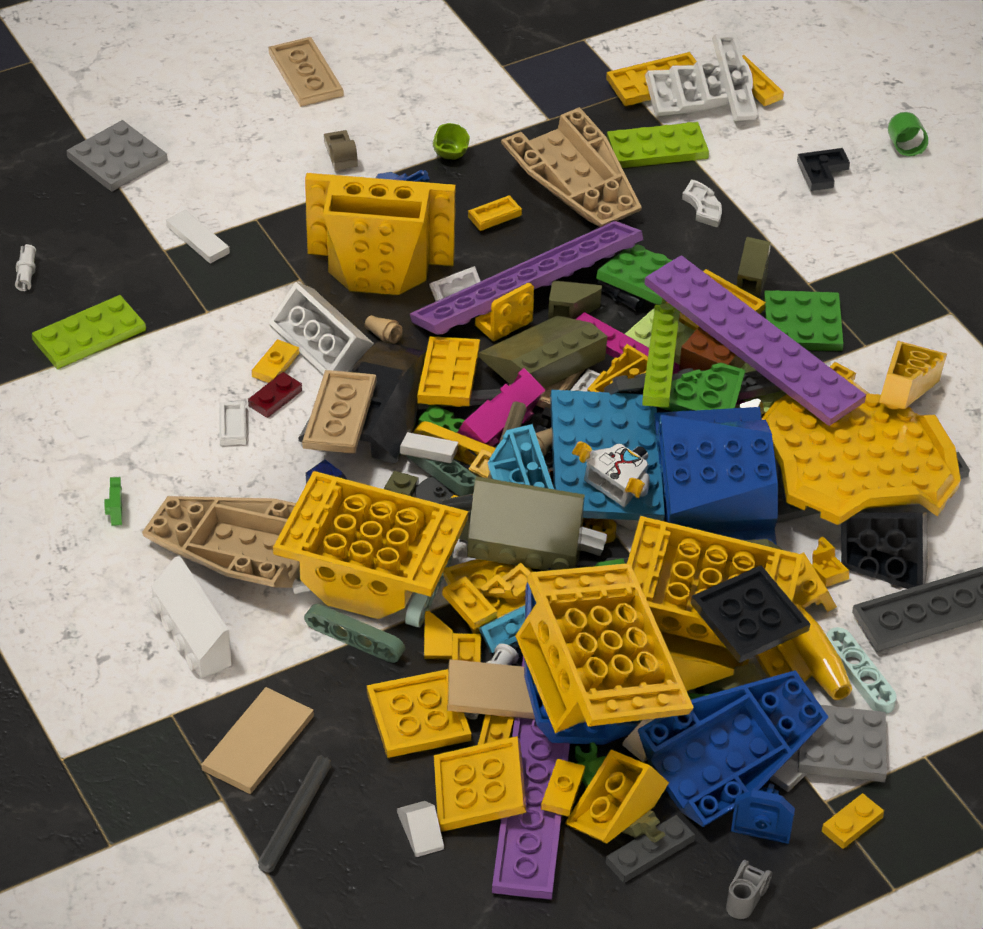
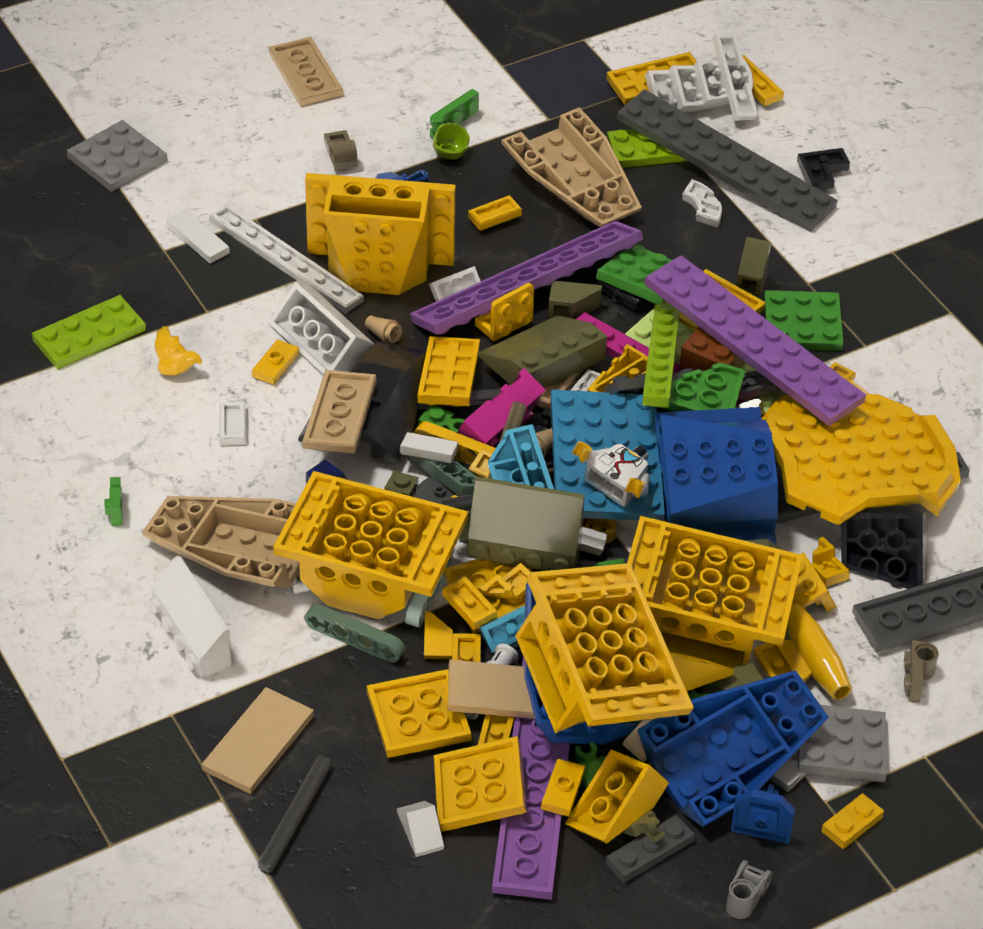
(25, 267): white pin -> none
(172, 355): none -> yellow hair
(275, 394): dark red plate -> none
(286, 258): none -> white tile
(456, 111): none -> bright green plate
(727, 160): none -> dark grey plate
(750, 613): black plate -> none
(862, 669): light aqua beam -> none
(905, 127): bright green helmet -> none
(911, 374): yellow wedge -> none
(921, 666): none -> dark tan plate

